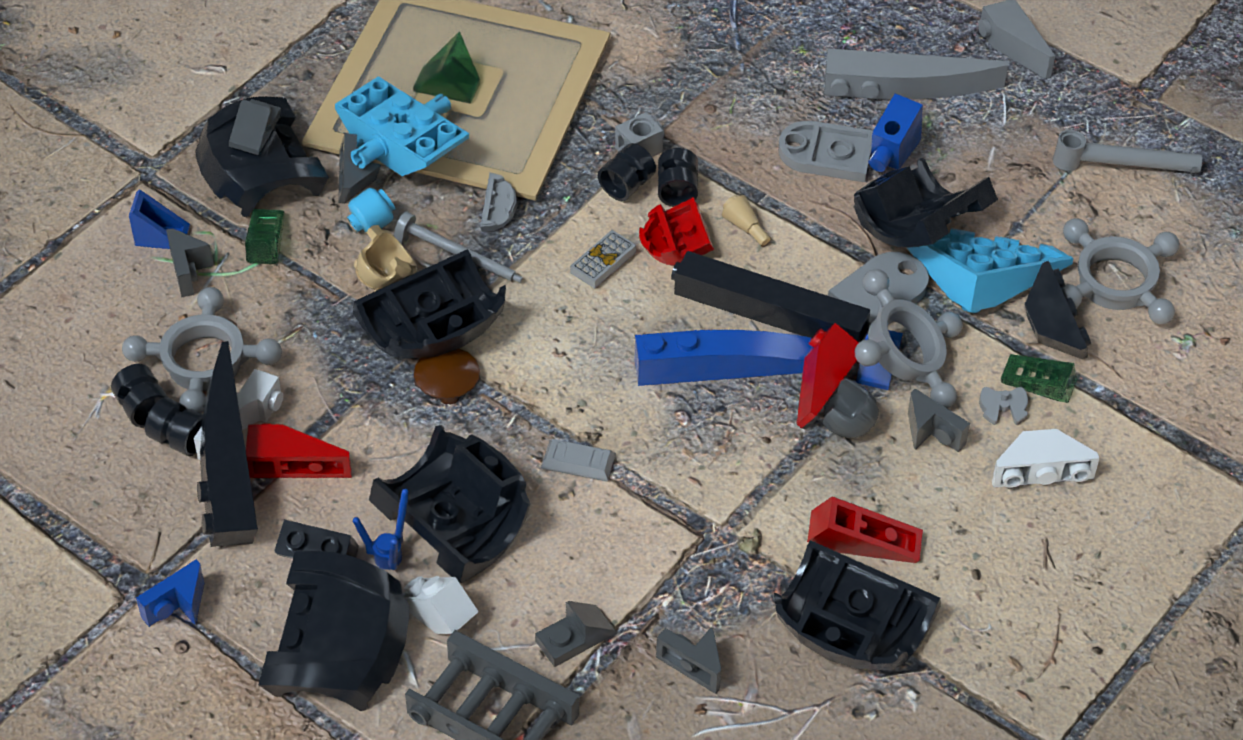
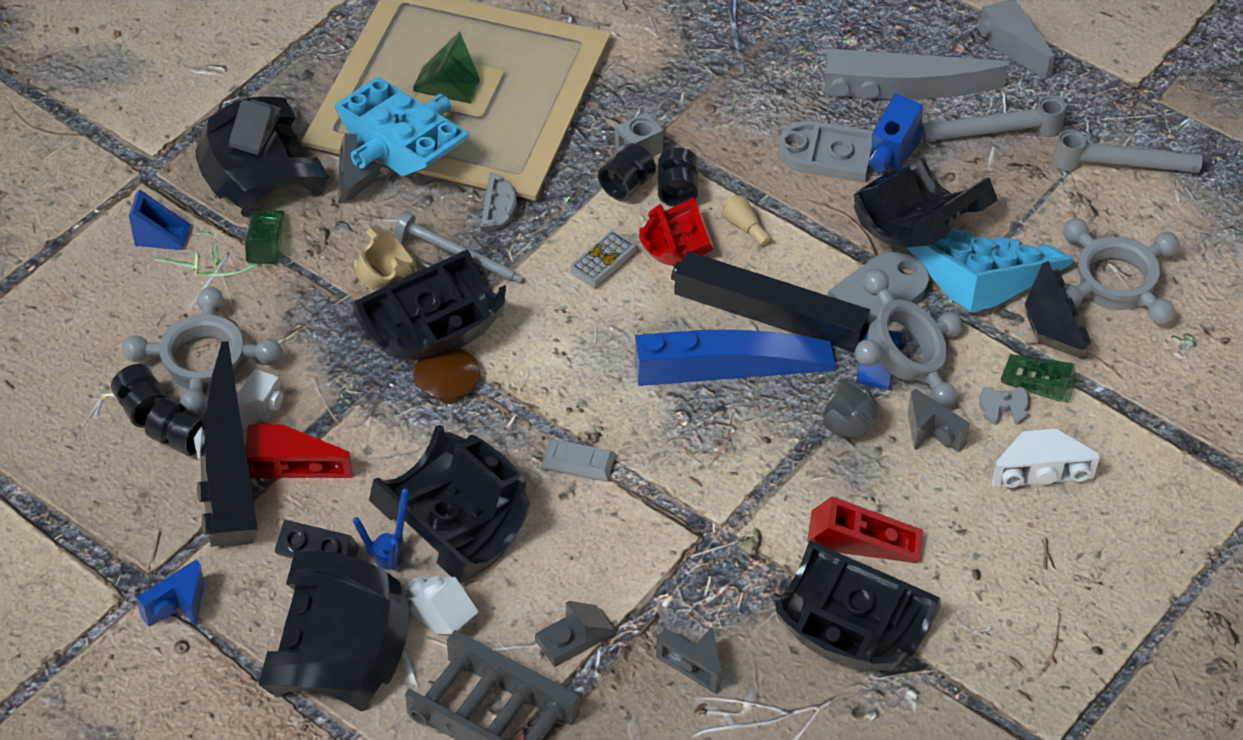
(187, 257): dark grey slope -> none
(370, 209): medium azure head -> none
(823, 370): red slope -> none
(1047, 120): none -> light grey piece

